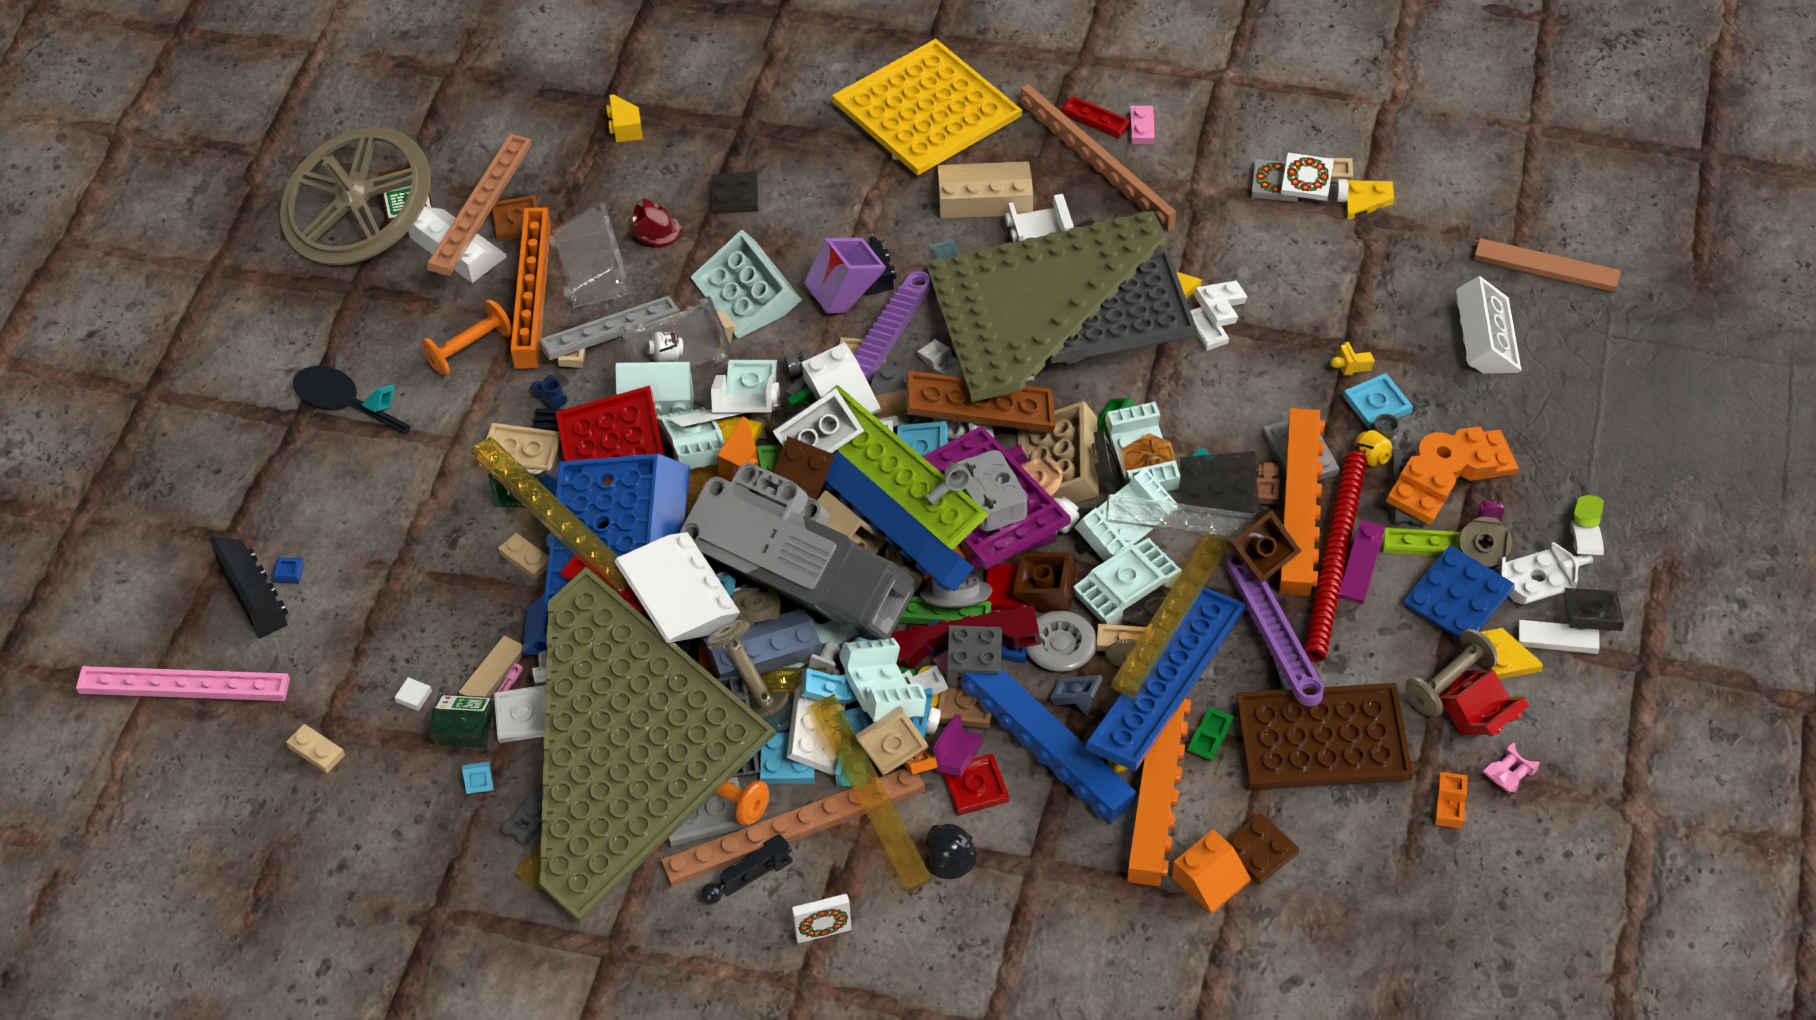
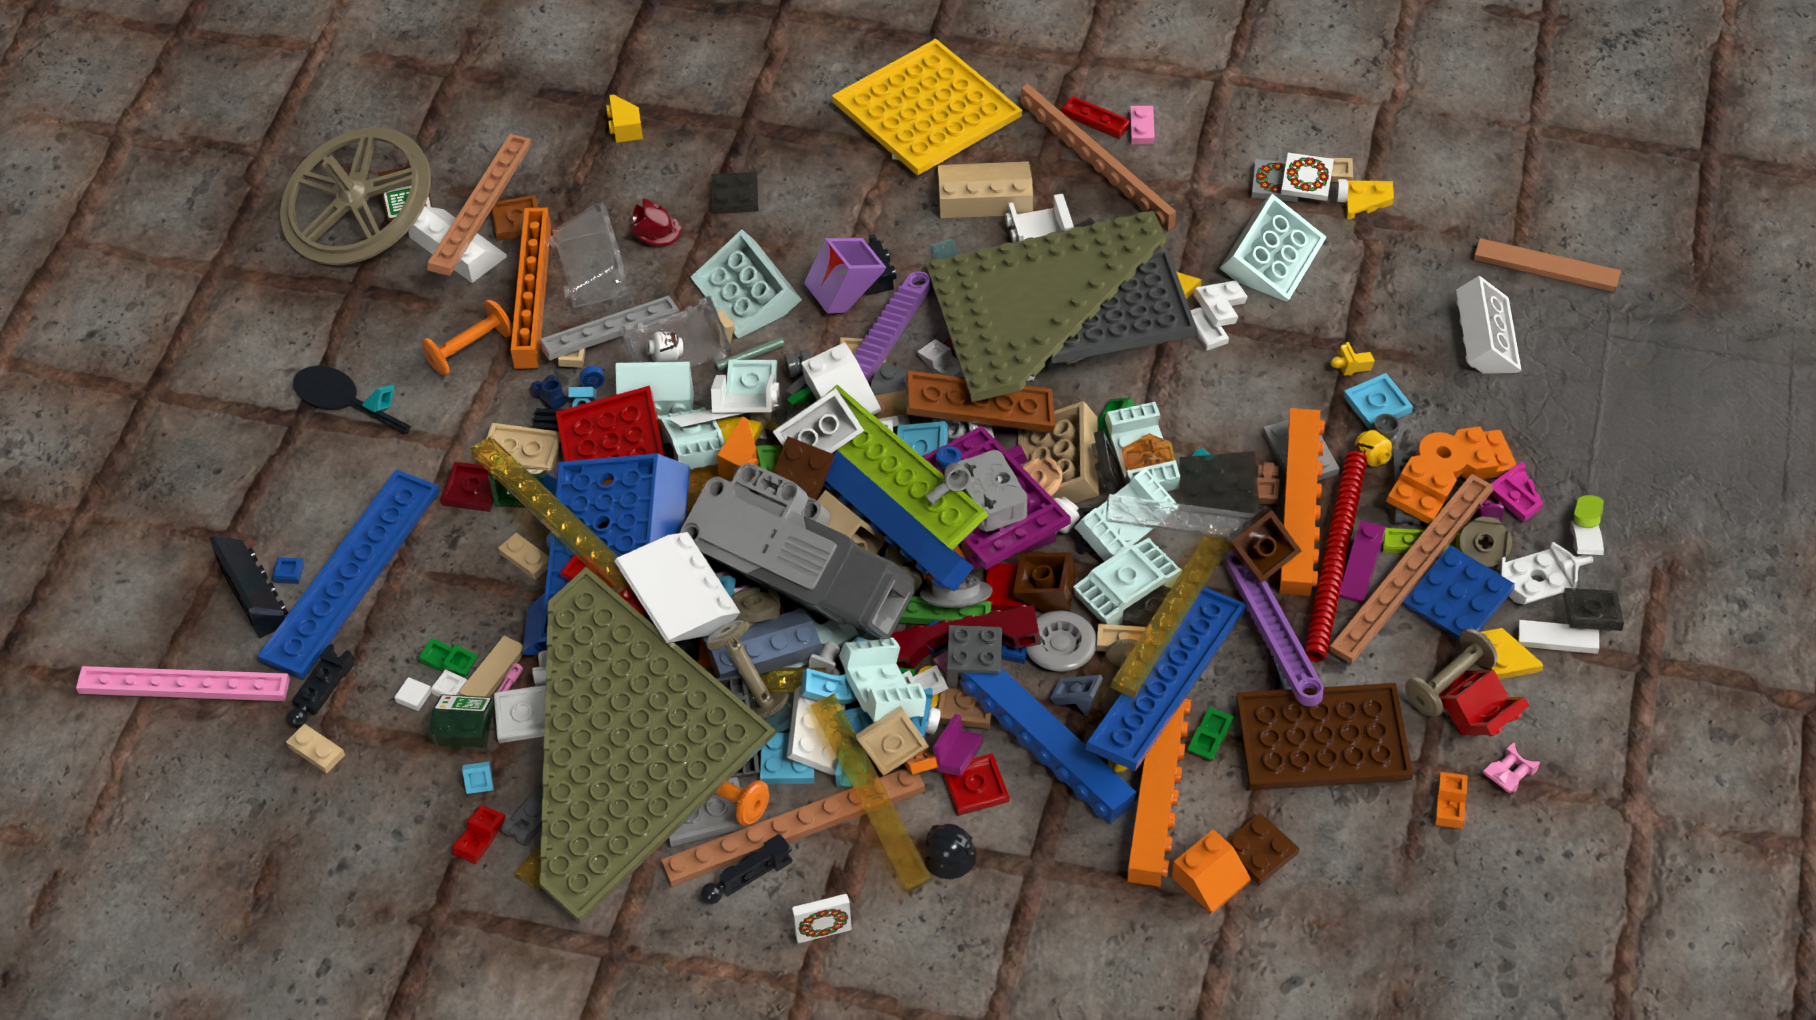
(319, 685): none -> black plate
(348, 574): none -> blue plate
(442, 657): none -> green slope
(448, 684): none -> white tile
(468, 488): none -> dark red tile
(479, 834): none -> red slope
(581, 394): none -> medium azure tile
(592, 377): none -> tile
(751, 353): none -> sand green bar
(946, 456): none -> blue tile
(1273, 250): none -> light aqua slope
(1411, 569): none -> nougat plate
(1517, 493): none -> dark pink wing

